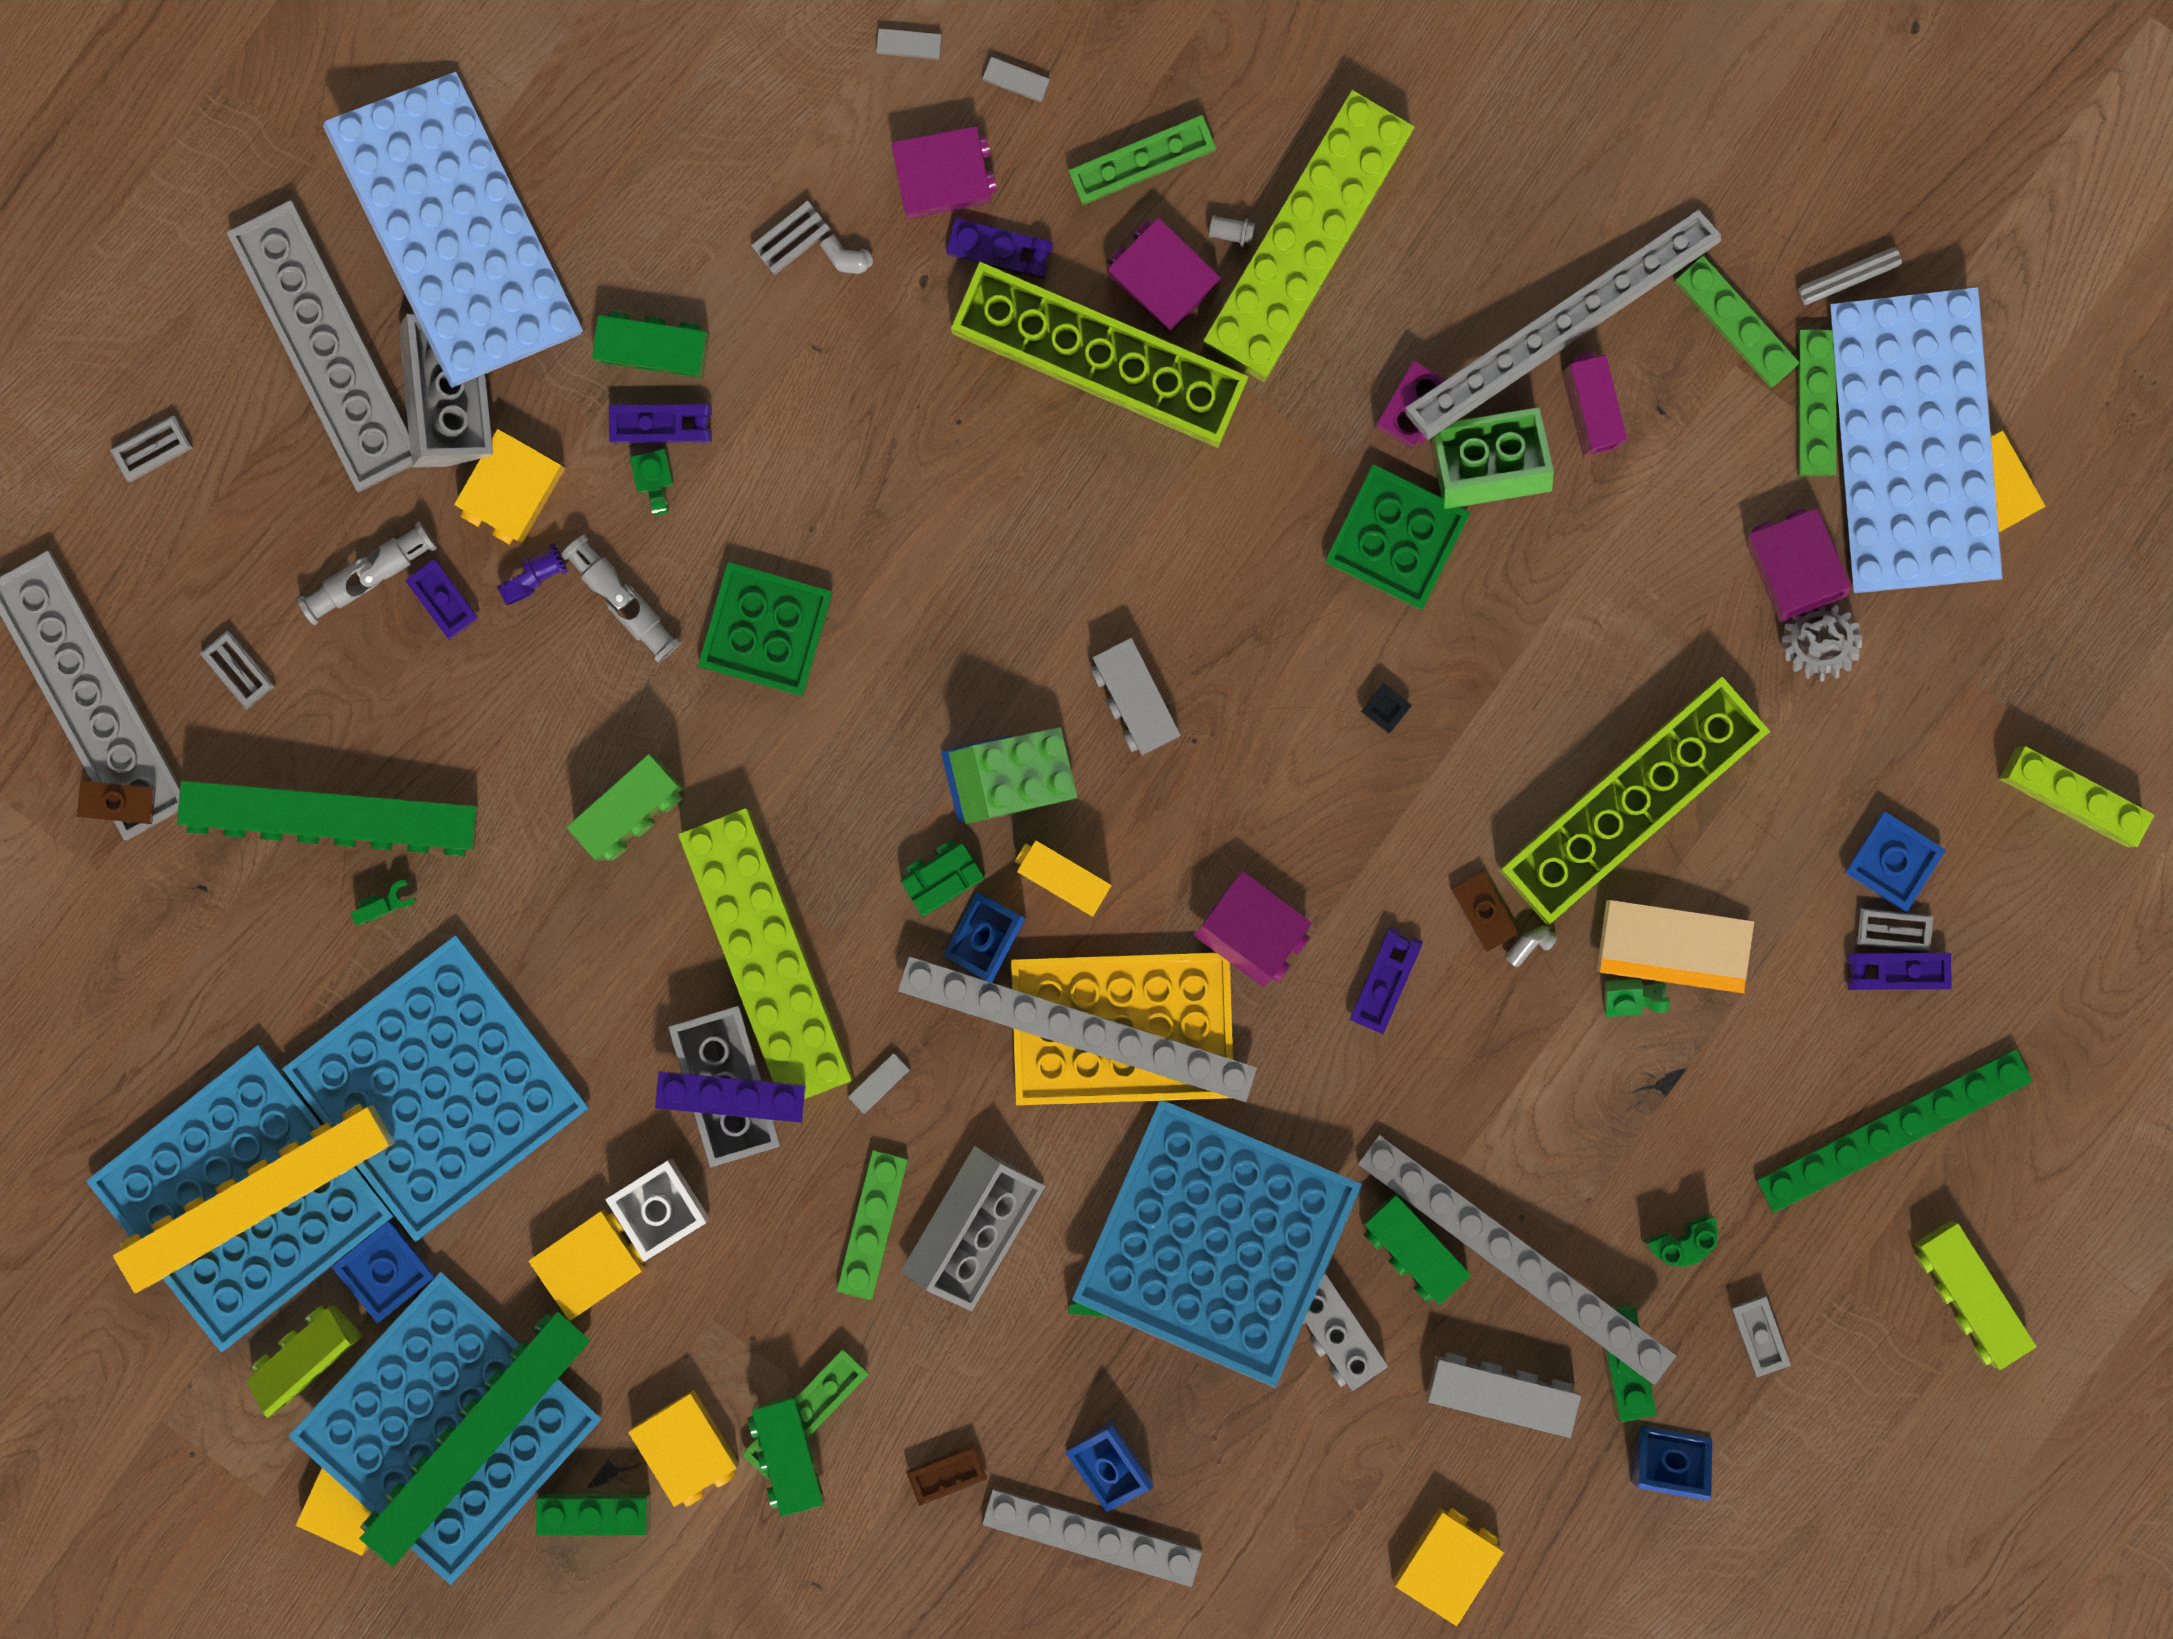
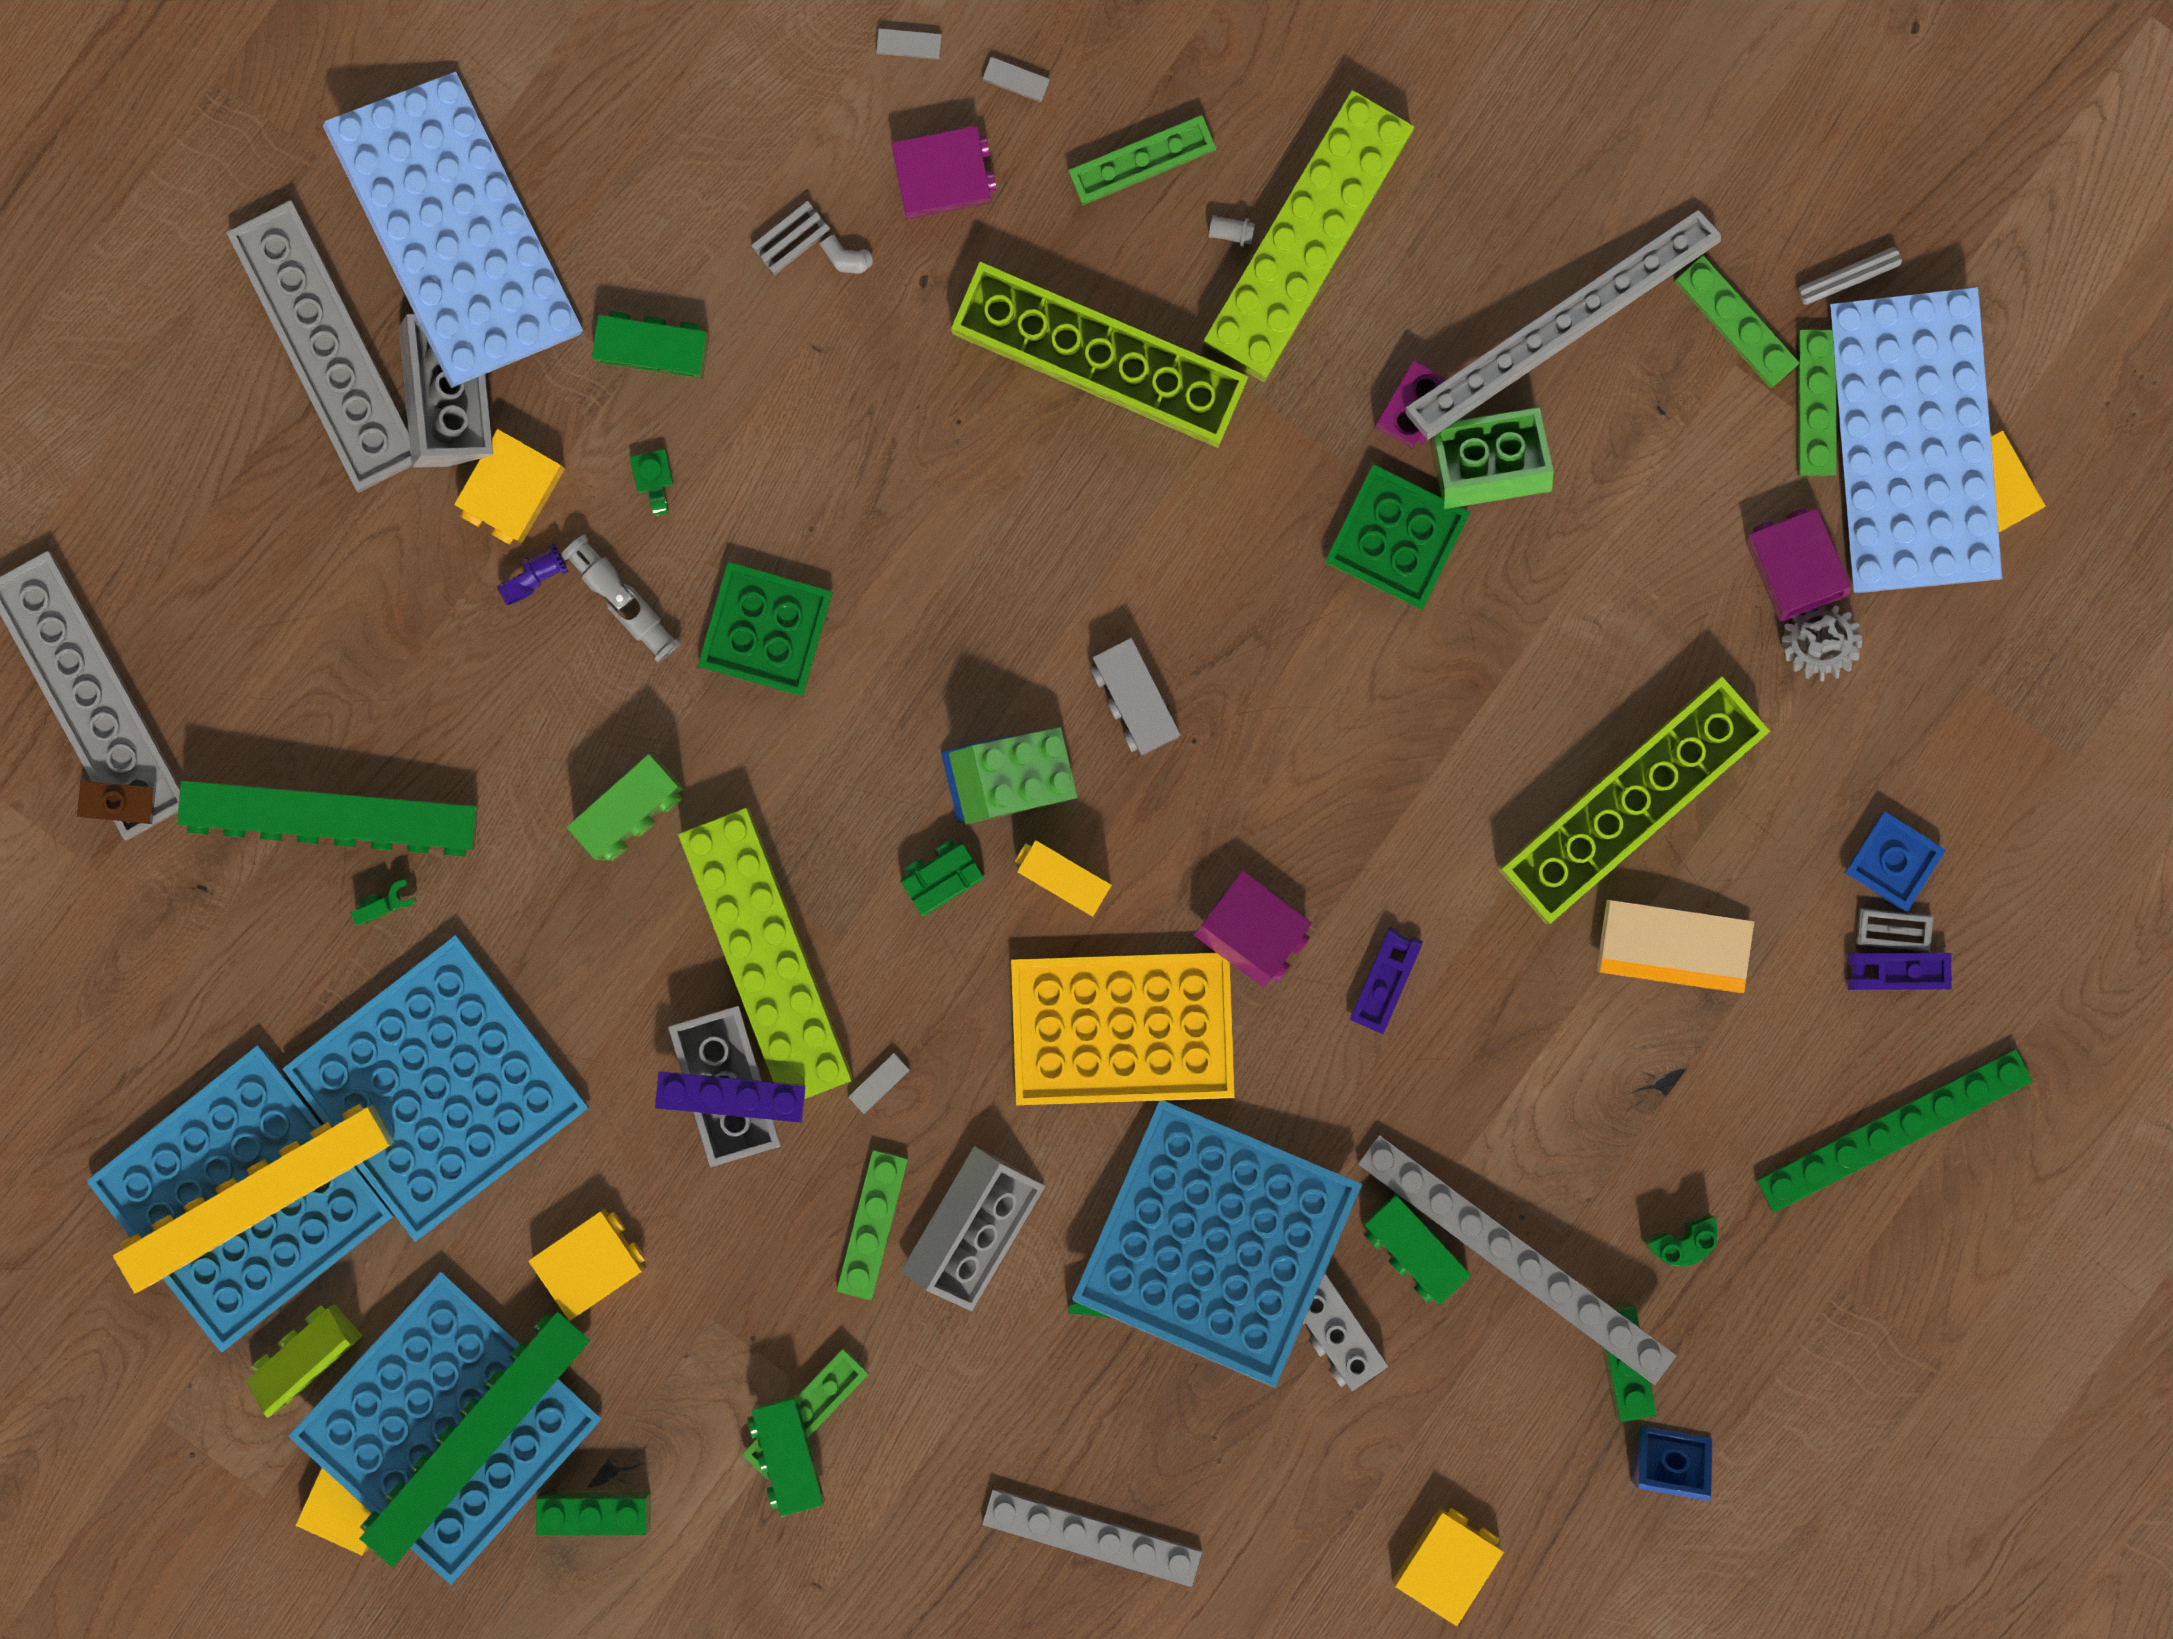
(161, 459): light grey tile -> none
(257, 693): light grey tile -> none
(381, 564): light grey piece -> none
(383, 1271): blue plate -> none
(442, 599): dark purple plate -> none
(658, 423): dark purple plate -> none
(658, 1209): white brick -> none
(685, 1449): yellow brick -> none
(946, 1474): reddish brown plate -> none
(984, 937): blue slope -> none
(998, 248): dark purple plate -> none
(1077, 1029): light grey plate -> none
(1110, 1467): blue slope -> none
(1162, 274): magenta brick -> none
(1386, 708): black plate -> none
(1484, 911): reddish brown plate -> none
(1502, 1395): light grey brick -> none
(1528, 942): light grey arm -> none
(1594, 404): magenta brick -> none
(1630, 995): green plate -> none
(1760, 1336): light grey plate -> none
(1974, 1295): lime brick -> none
(2076, 797): lime brick -> none

